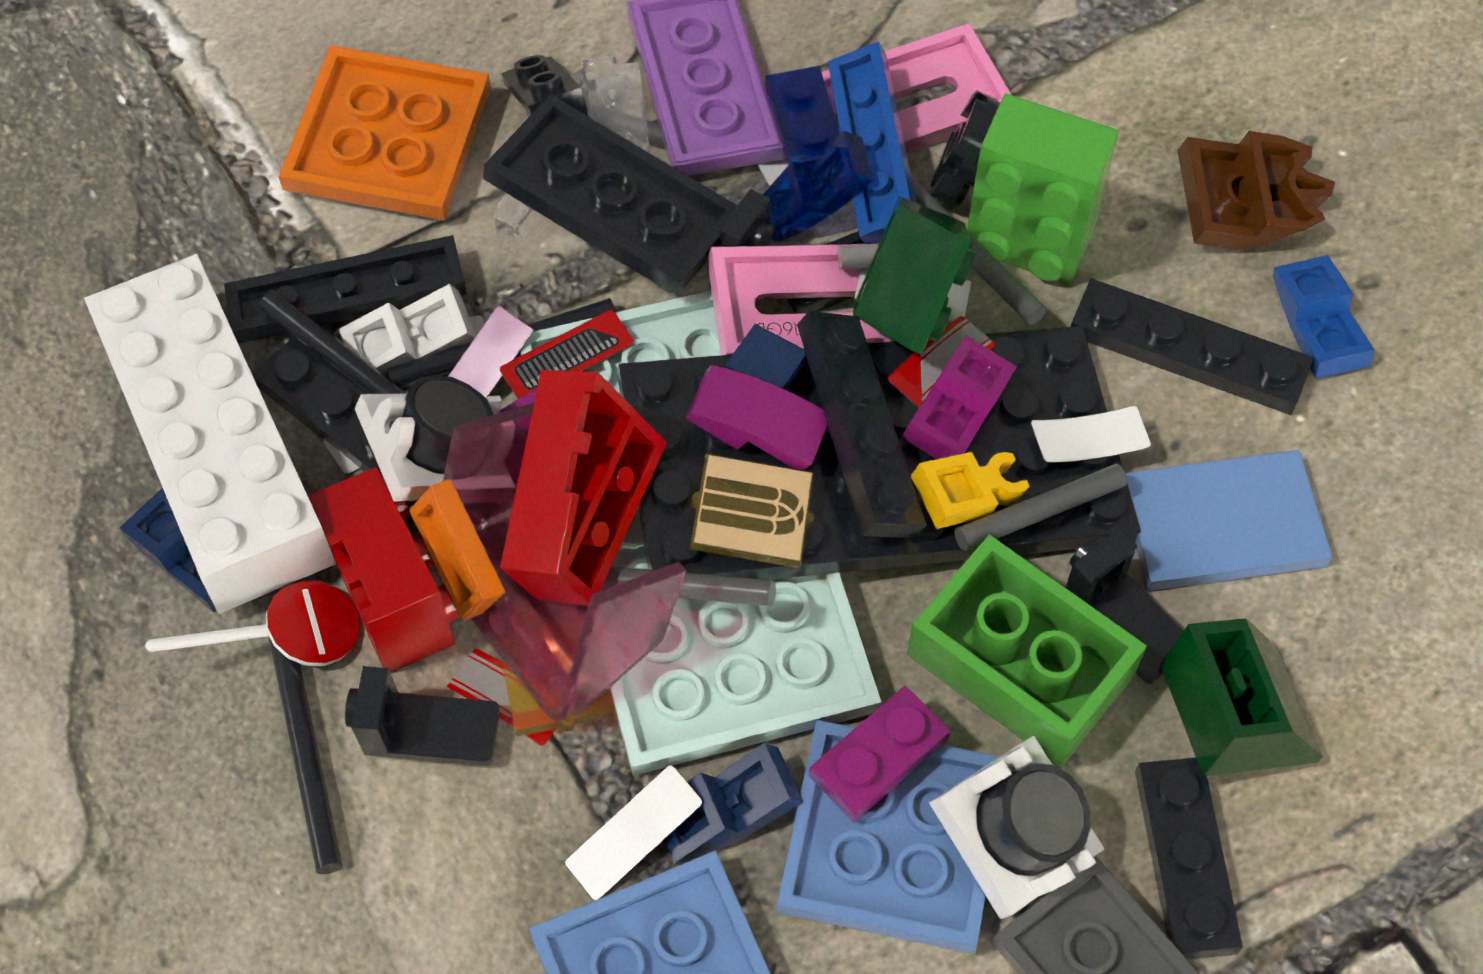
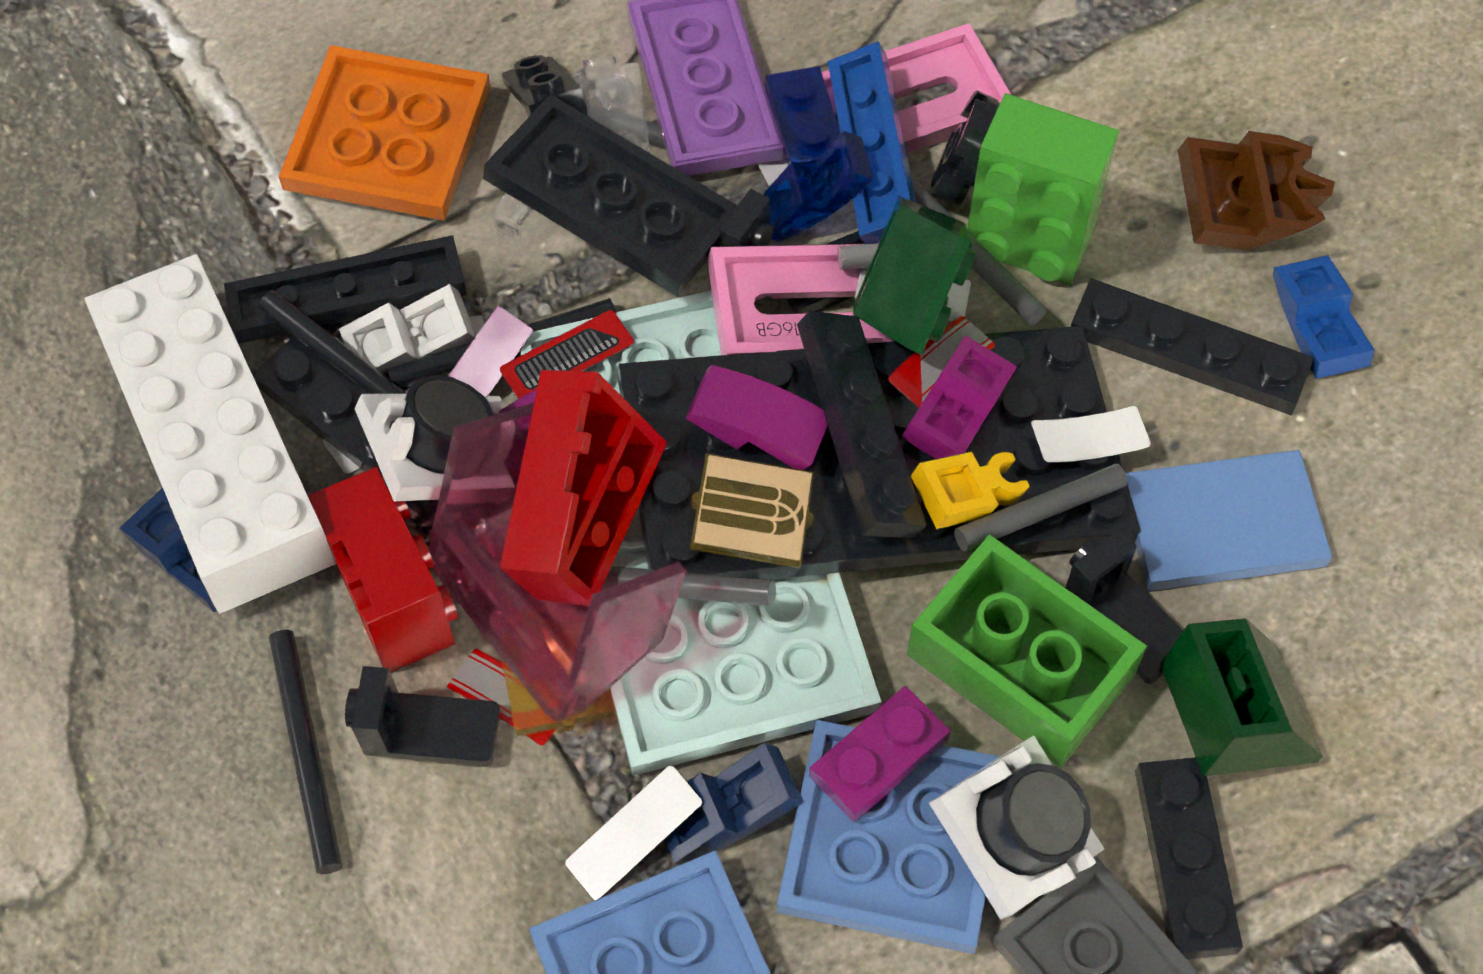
(304, 621): red piece -> none
(456, 550): orange tile -> none
(767, 357): dark blue tile -> none

